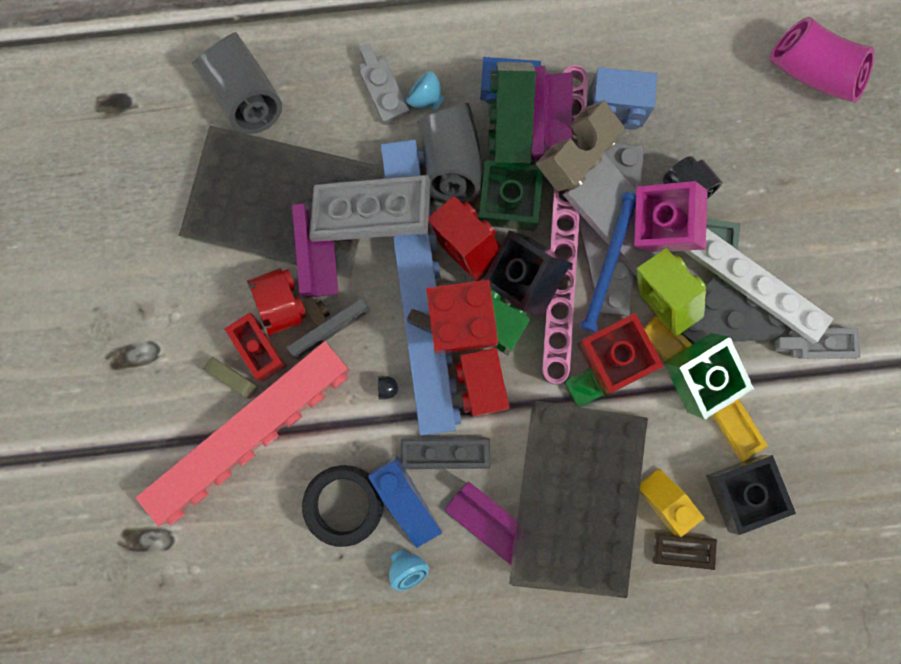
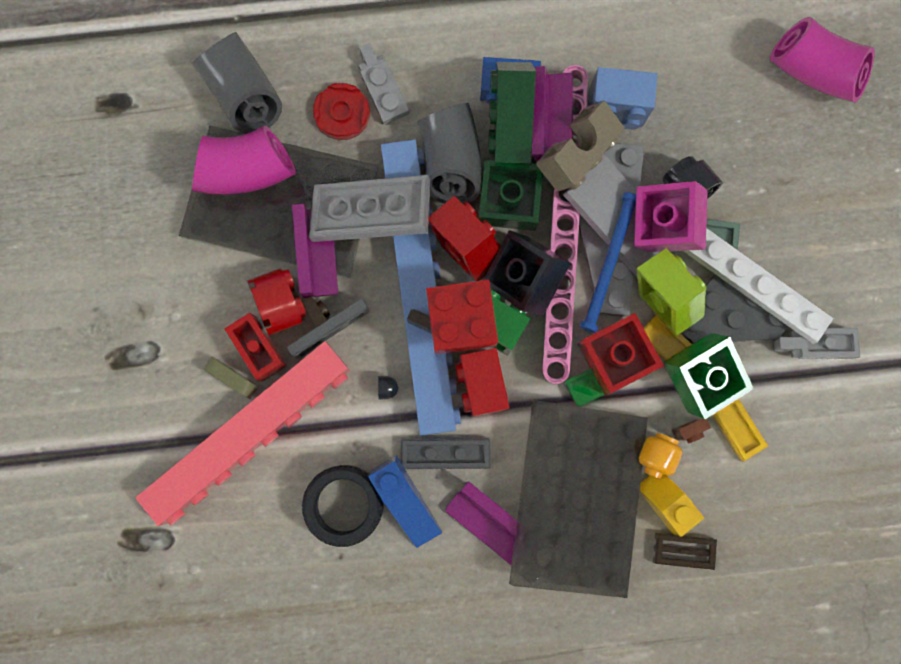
(241, 163): none -> dark pink brick
(341, 111): none -> red tile
(406, 570): medium azure brick -> none
(426, 92): medium azure brick -> none
(660, 455): none -> light orange head
(692, 430): none -> copper plate
(751, 494): black brick -> none

